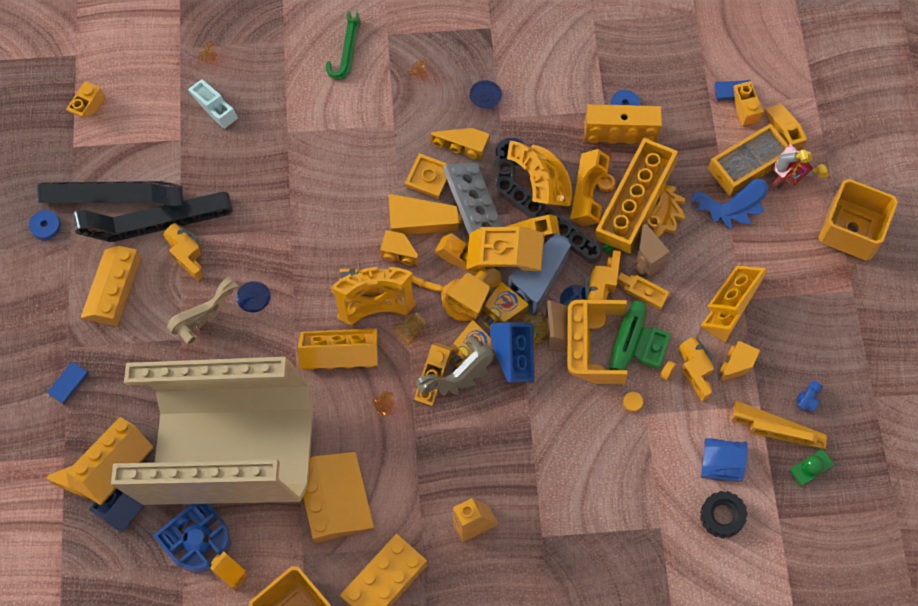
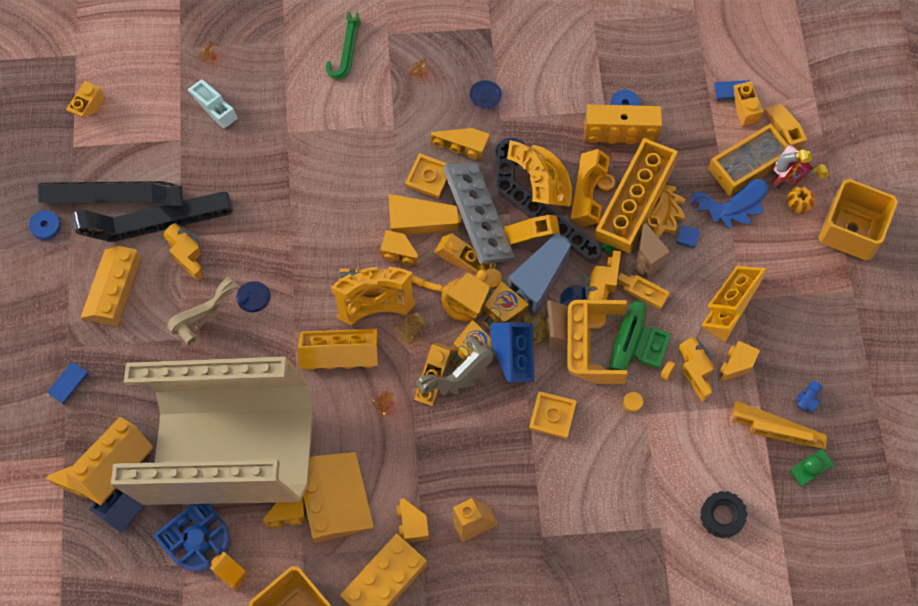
(285, 513): none -> light orange slope
(414, 522): none -> light orange slope
(505, 248): light orange slope -> none
(552, 415): none -> light orange plate
(688, 236): none -> blue tile
(724, 460): blue slope -> none
(800, 200): none -> light orange piece

